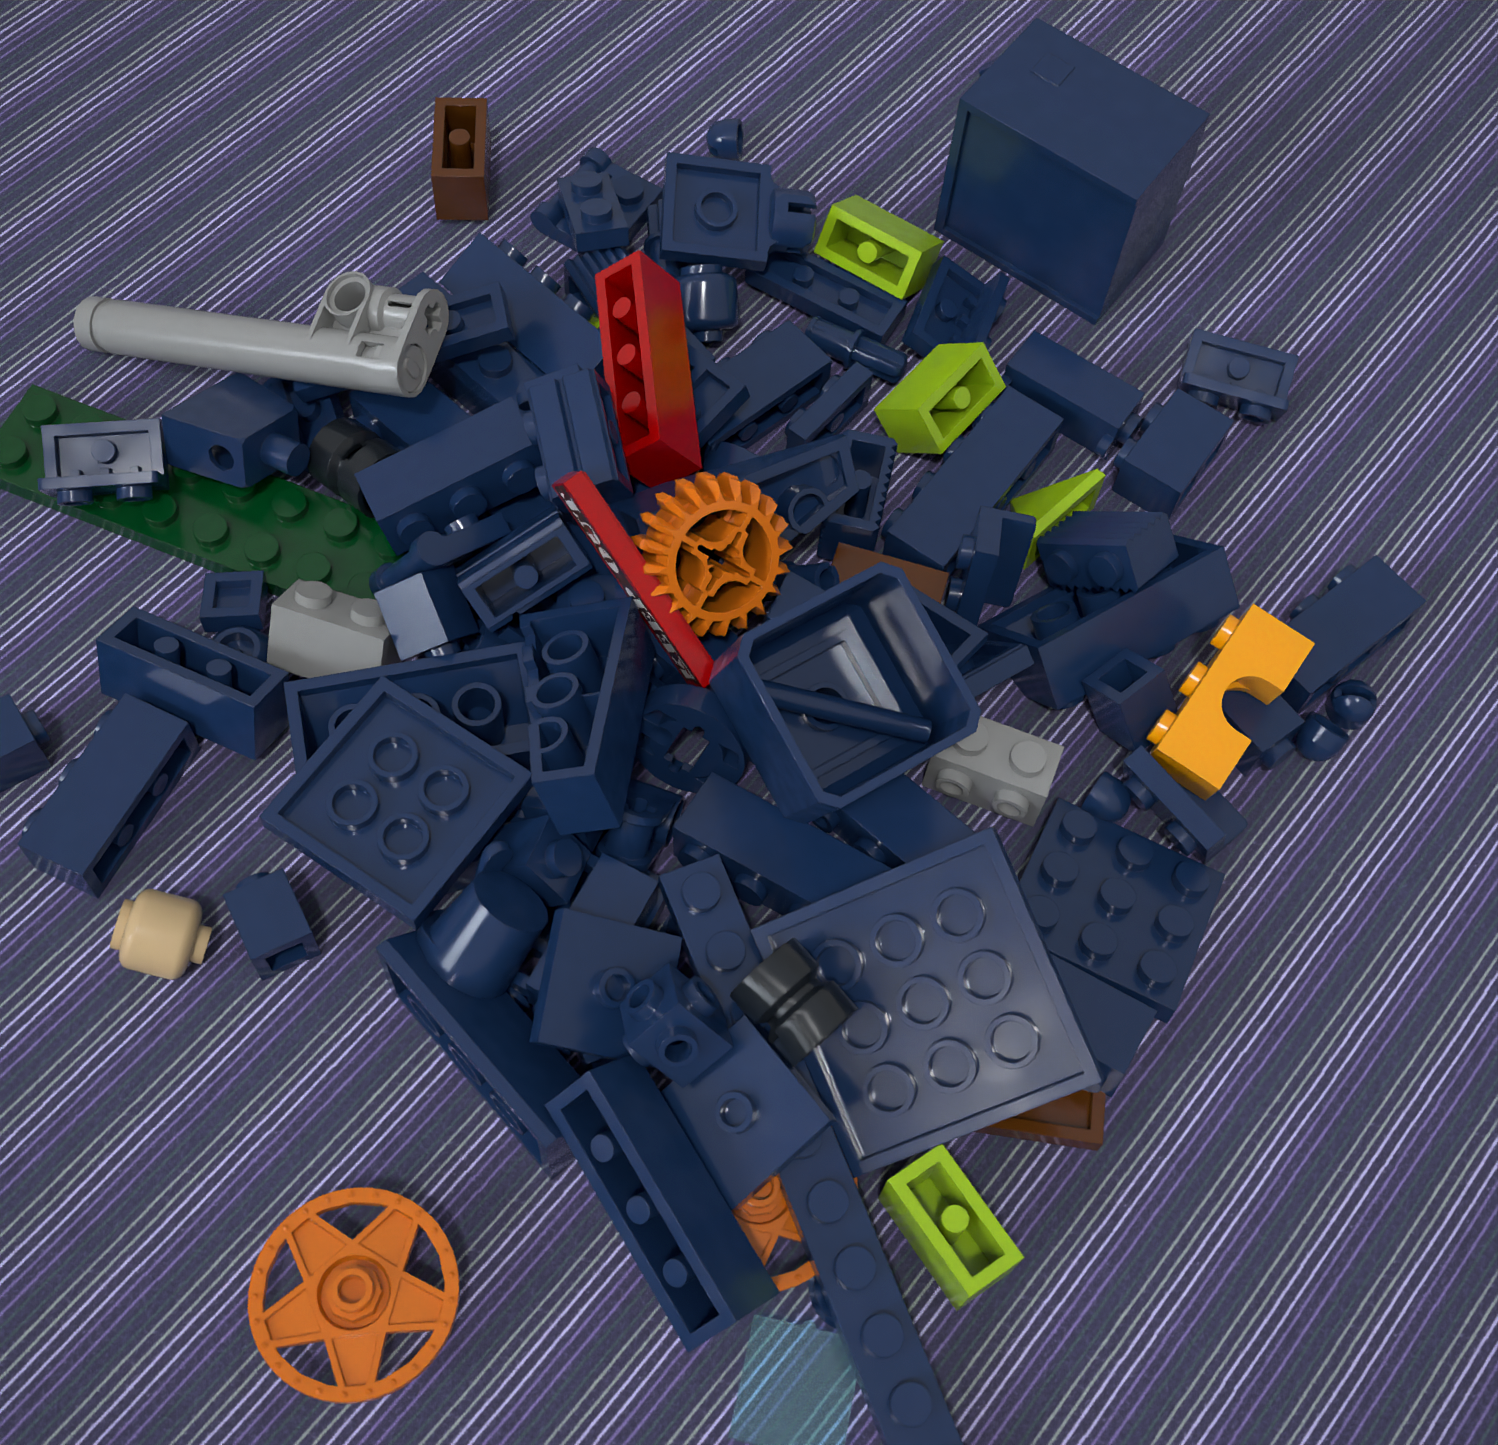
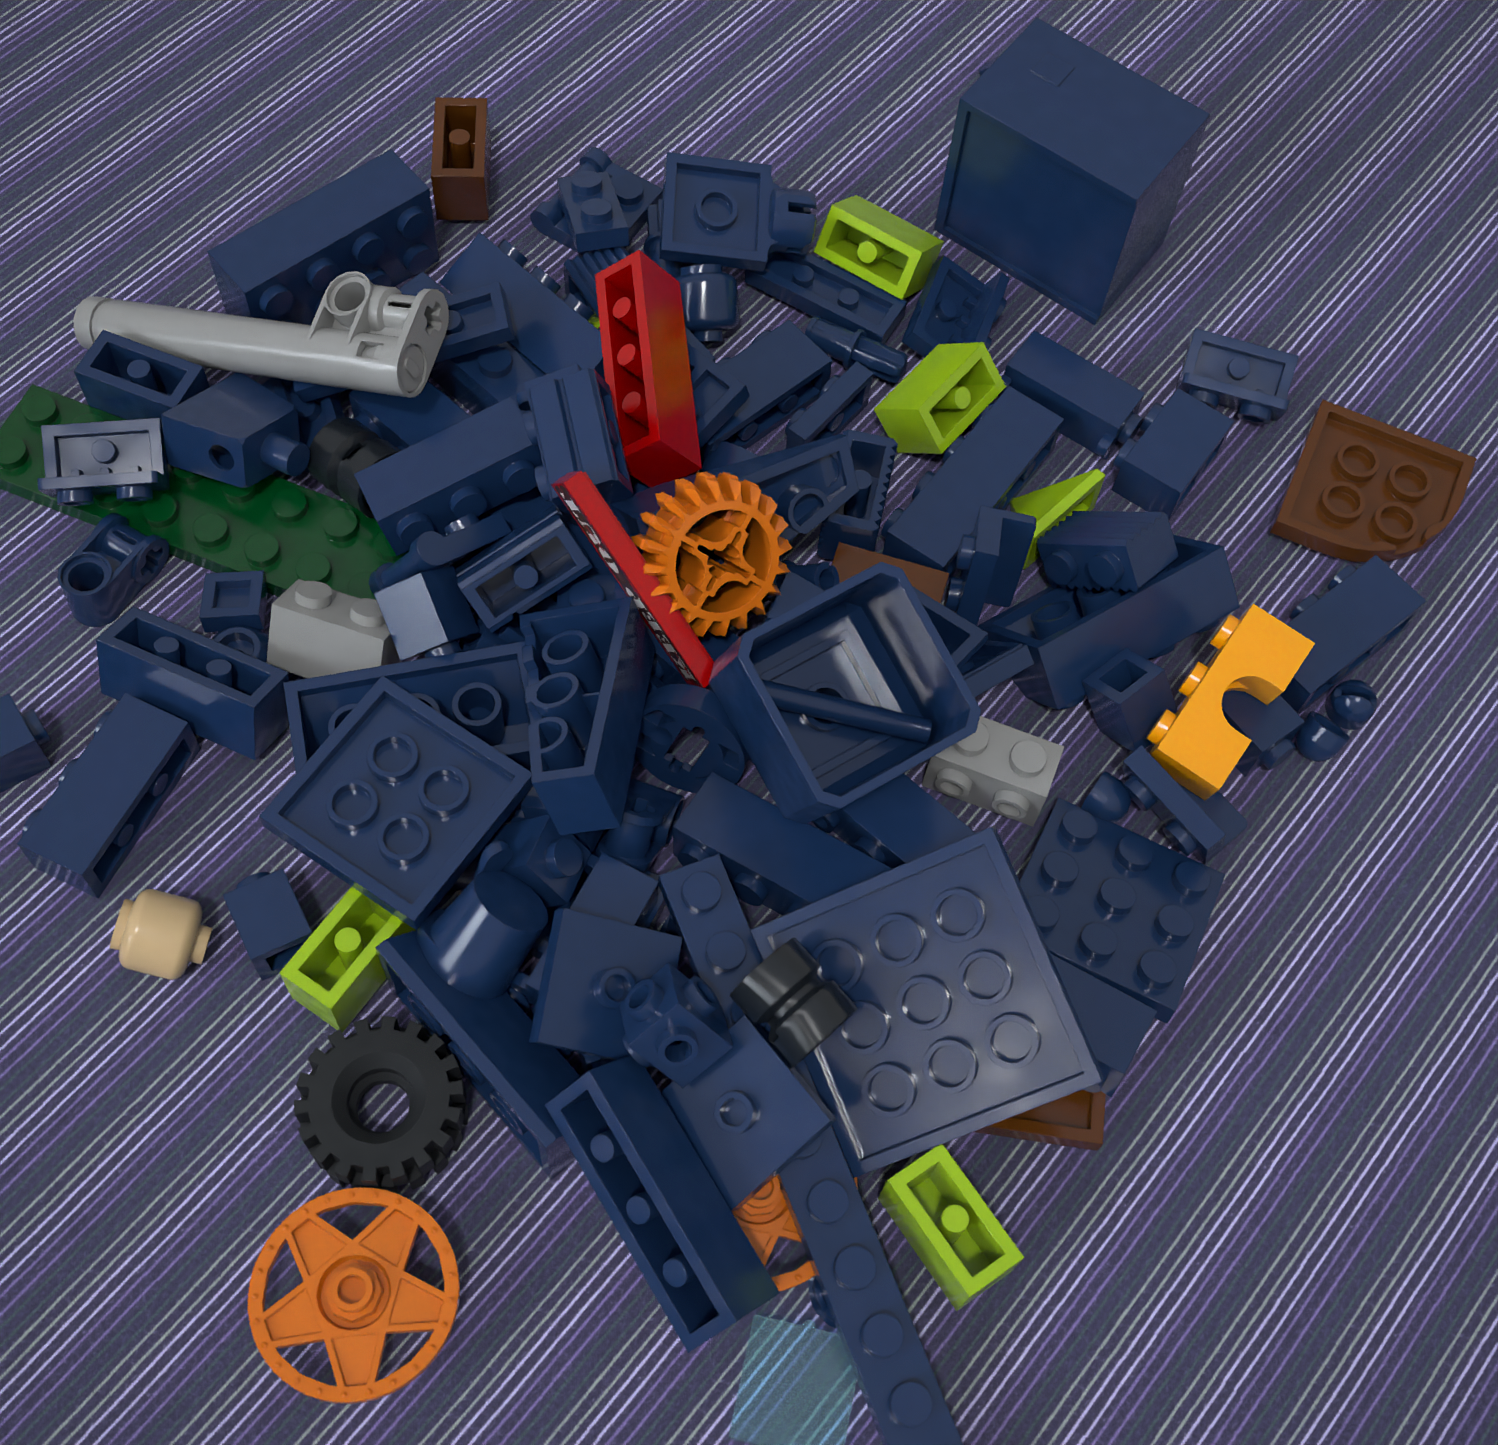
(116, 564): none -> dark blue piece
(136, 378): none -> dark blue brick
(339, 961): none -> lime brick
(353, 1067): none -> black tyre
(363, 222): none -> dark blue brick
(726, 139): dark blue hinge -> none
(1370, 488): none -> reddish brown plate

